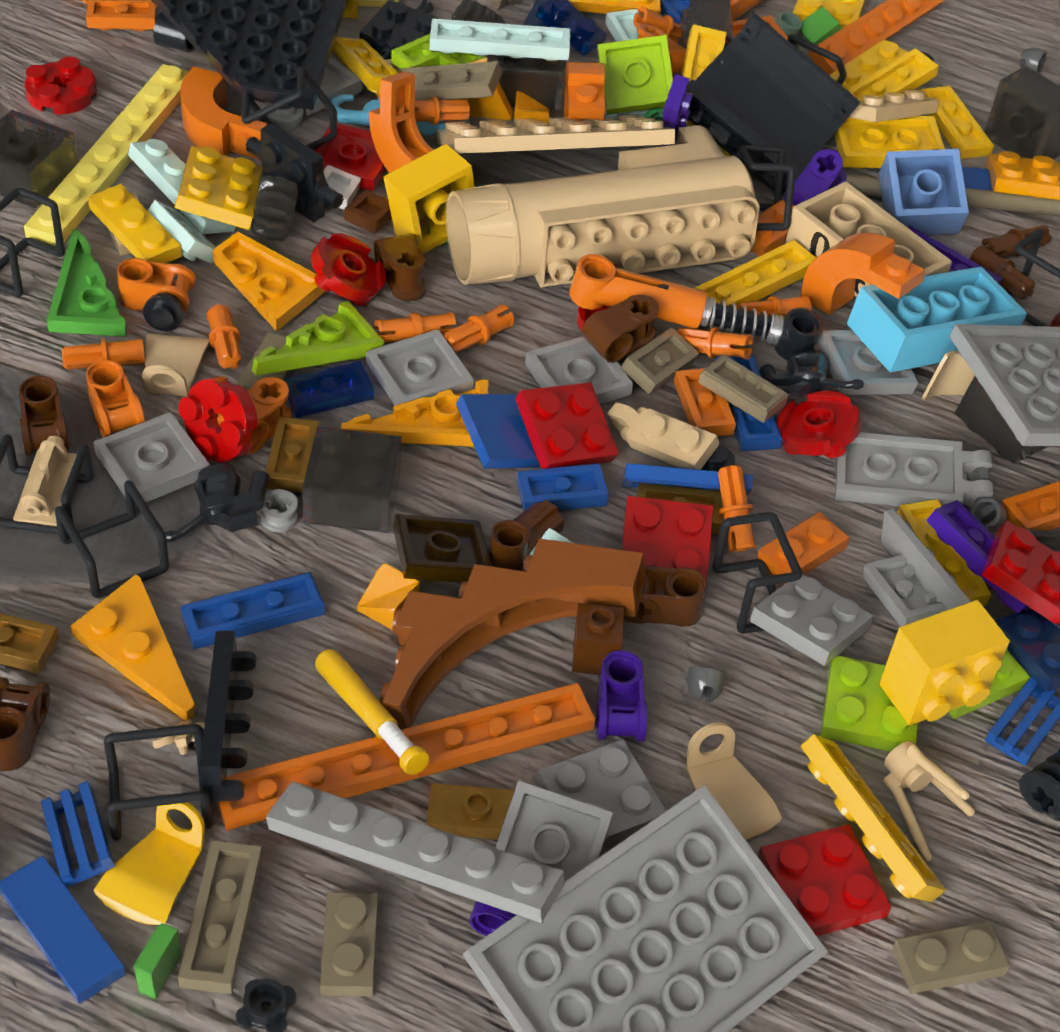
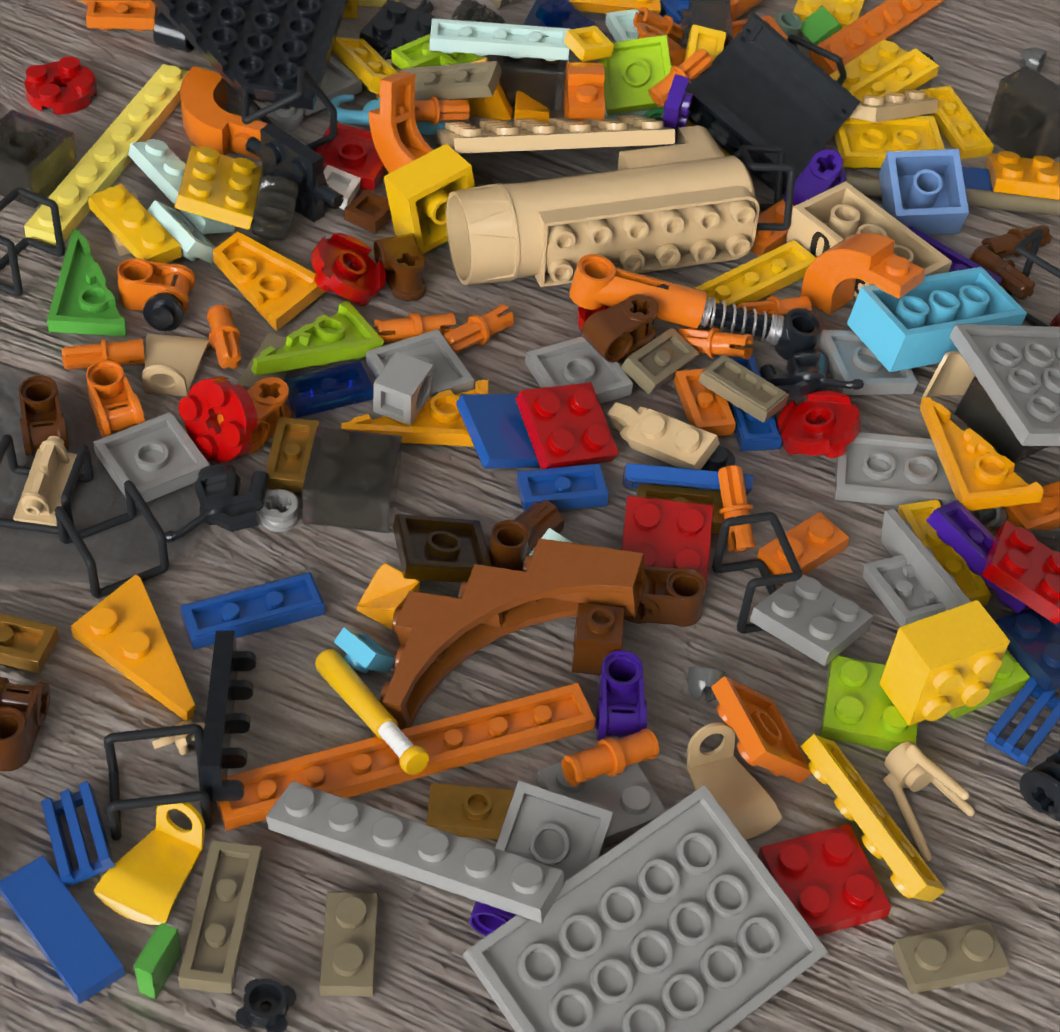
(364, 652): none -> medium azure plate
(403, 388): none -> light grey brick
(589, 43): none -> yellow plate
(610, 757): none -> orange pin
(690, 68): none -> orange axle
(760, 730): none -> orange plate
(973, 467): none -> light orange wing

